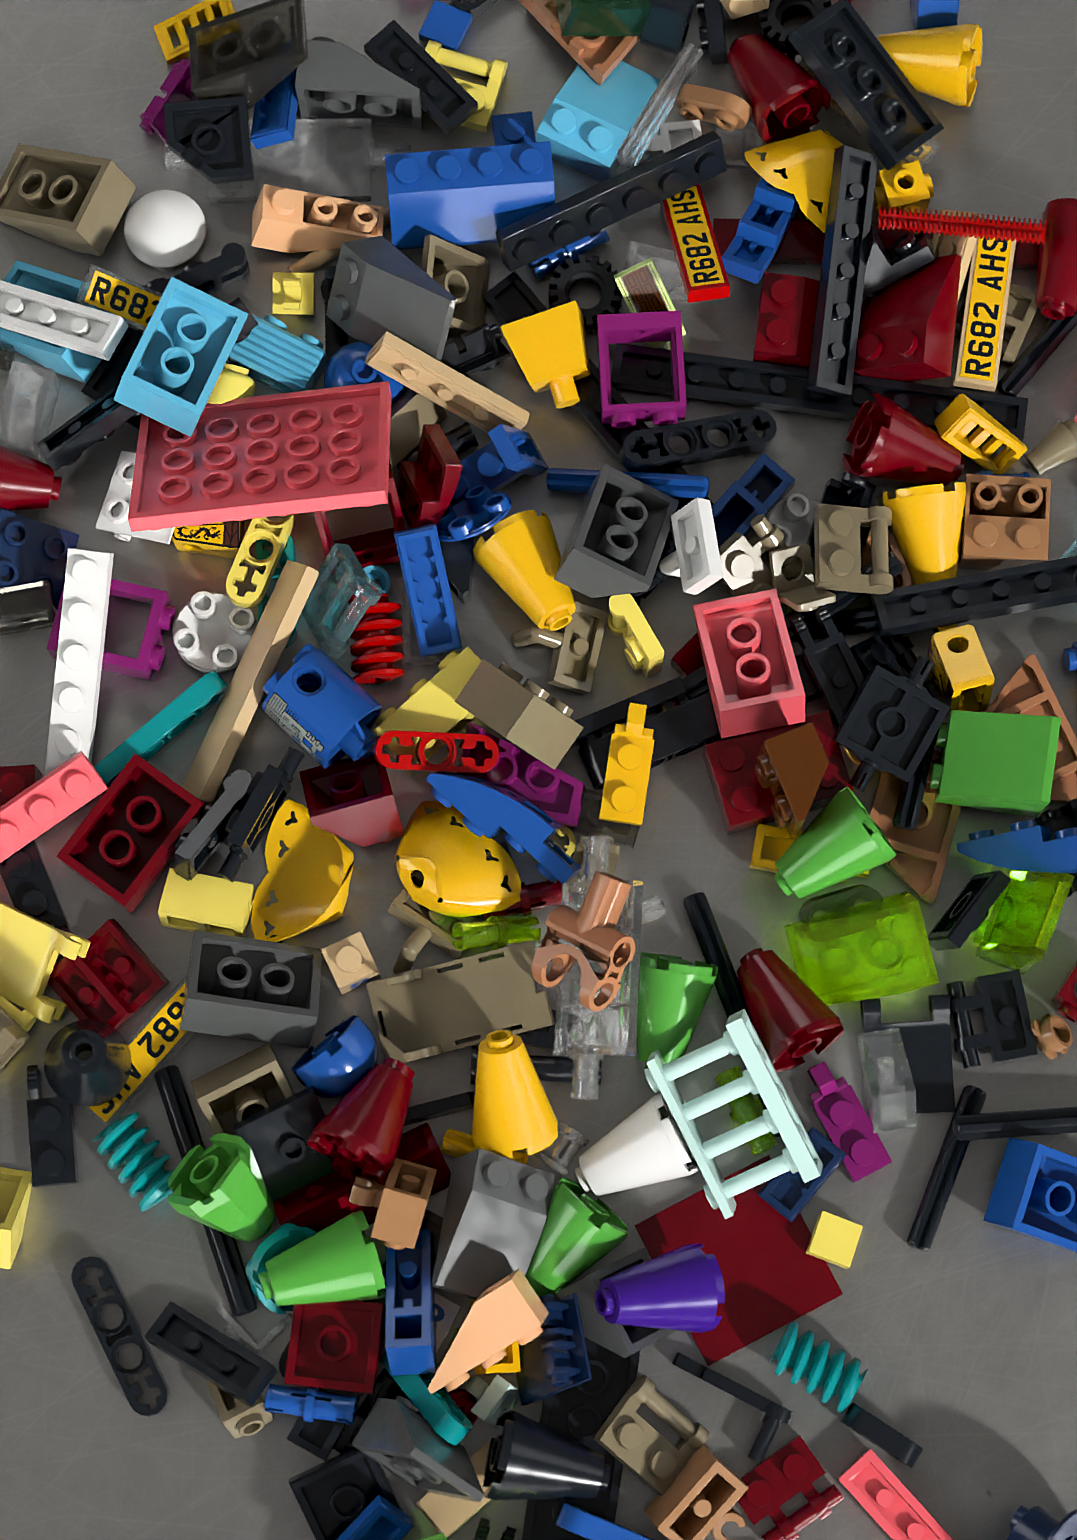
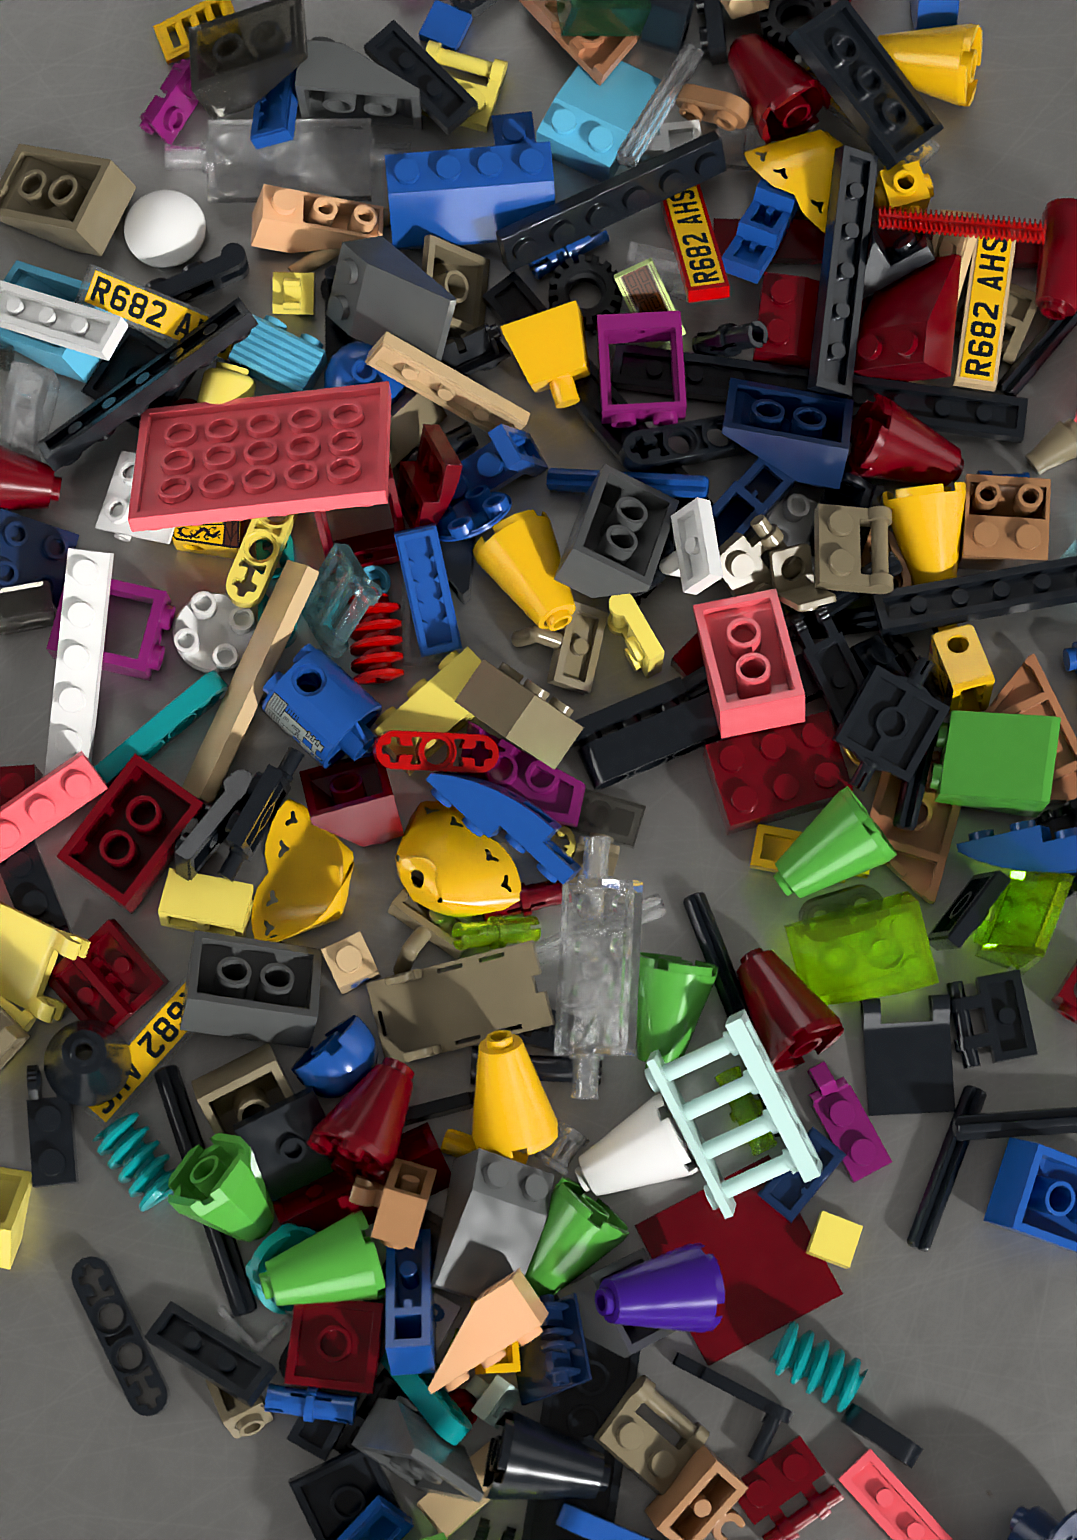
(180, 356): medium azure slope -> none
(212, 137): black plate -> none
(595, 934): nougat connector -> none
(628, 769): yellow hinge -> none
(730, 339): none -> black pin
(791, 429): none -> dark blue slope
(793, 771): reddish brown slope -> none
(887, 1080): clear slope -> none
(961, 418): yellow slope -> none
(1052, 1035): medium nougat plate -> none

